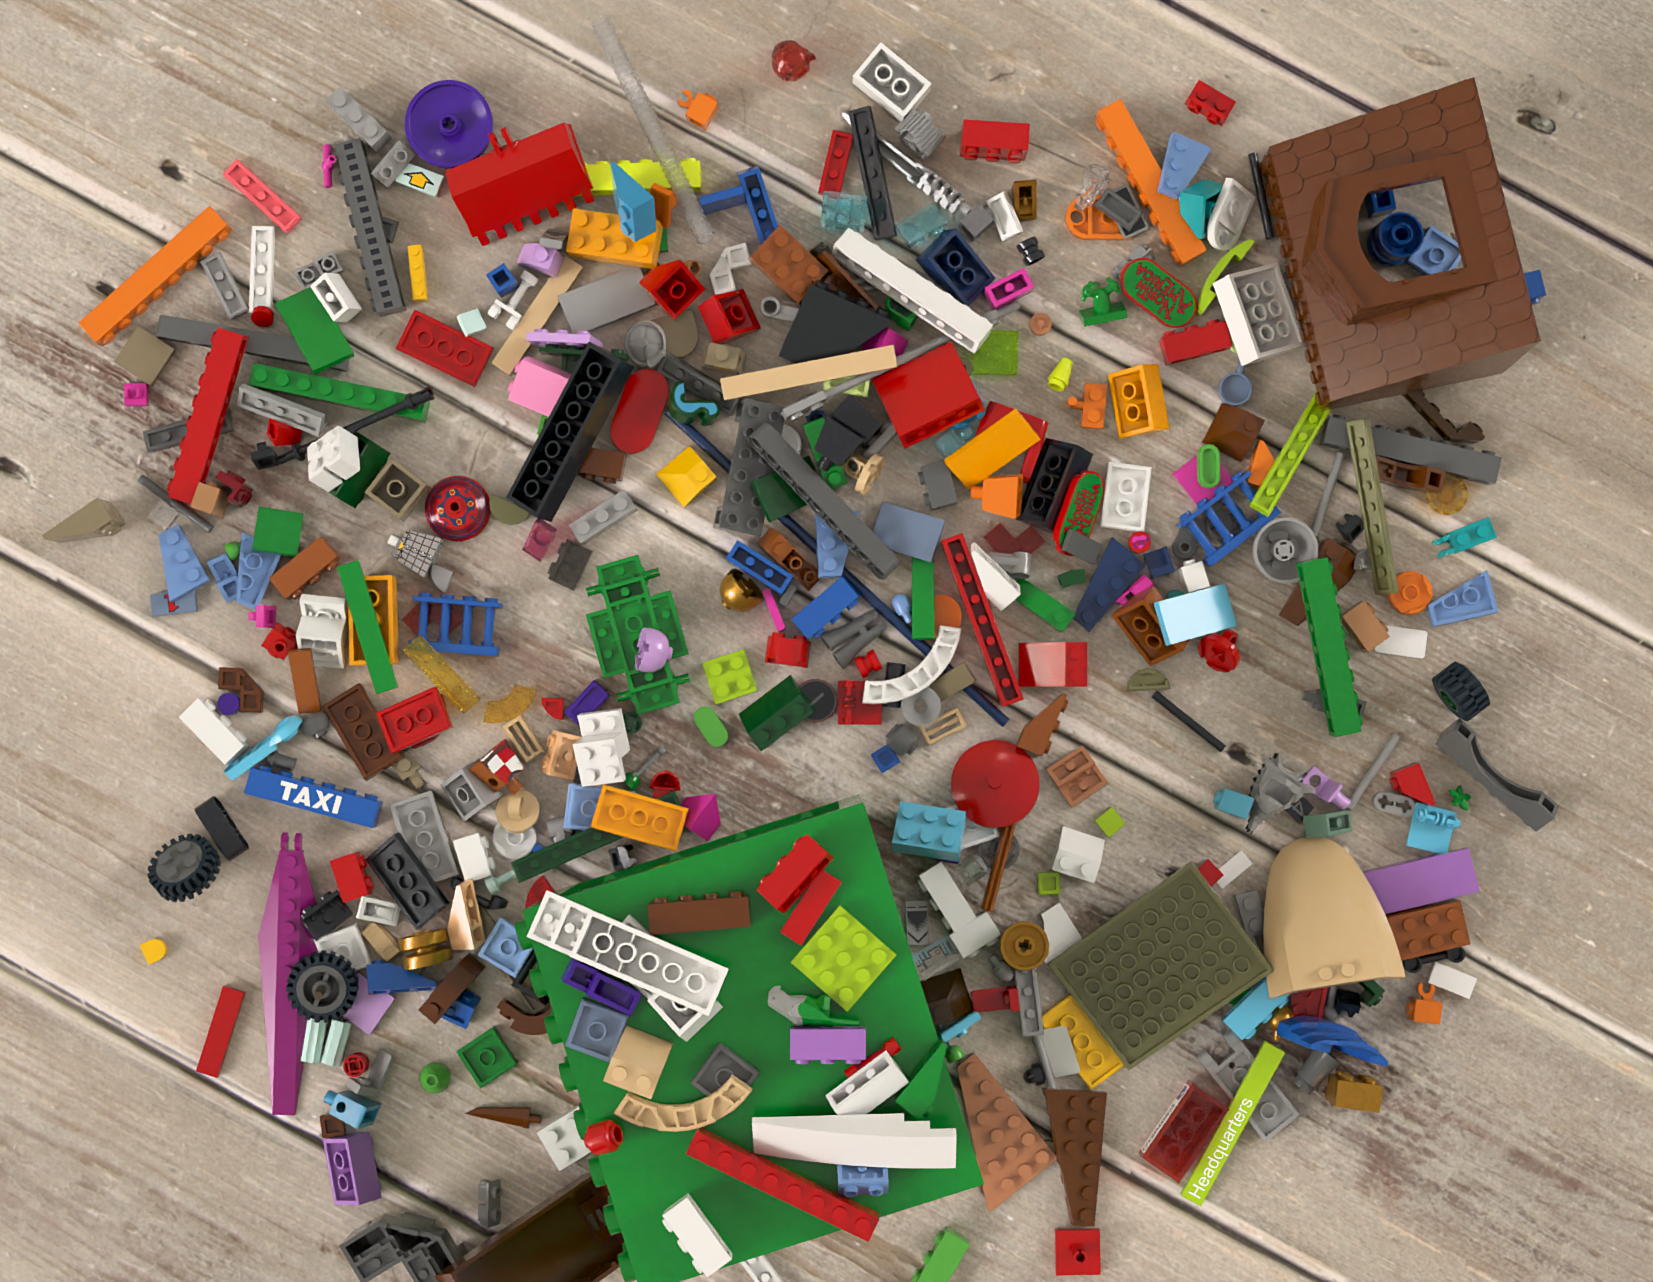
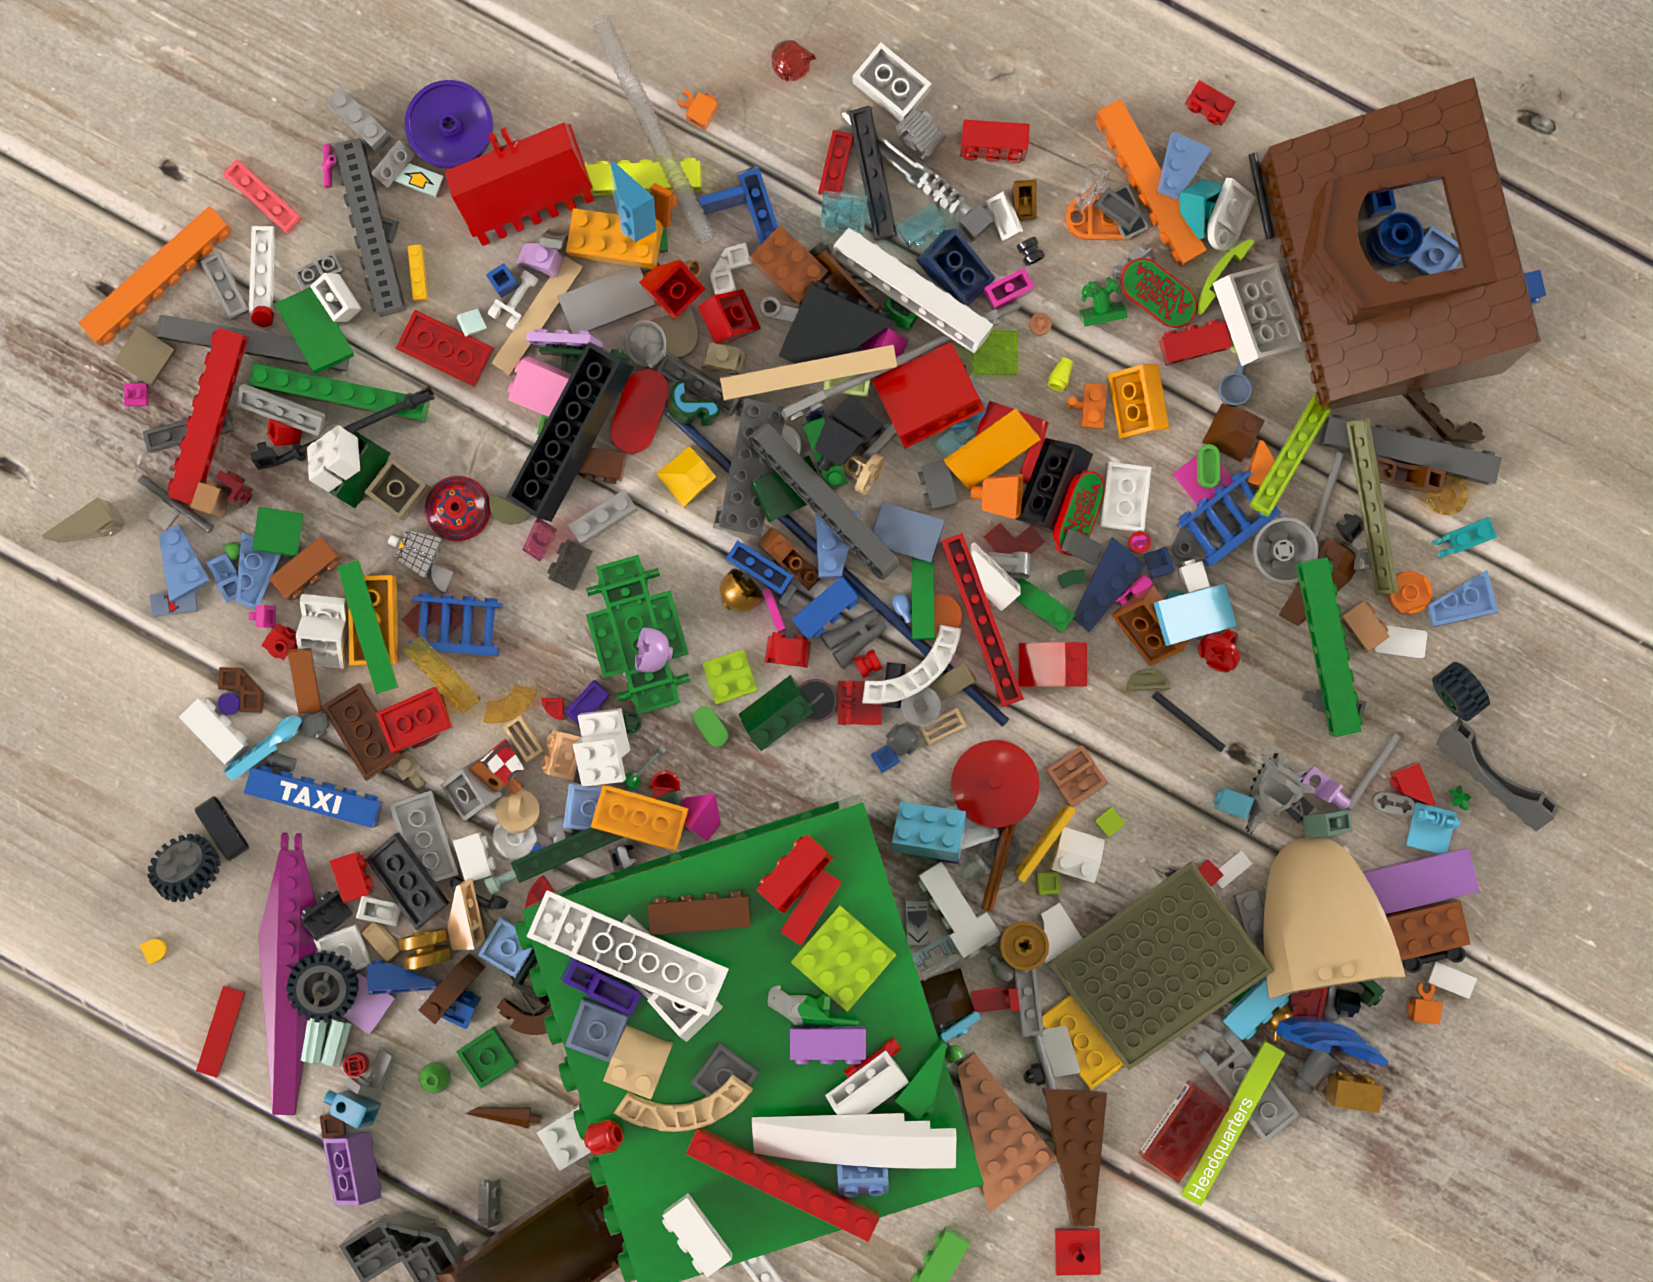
(1037, 731): dark orange slope -> none
(1044, 842): none -> yellow tile

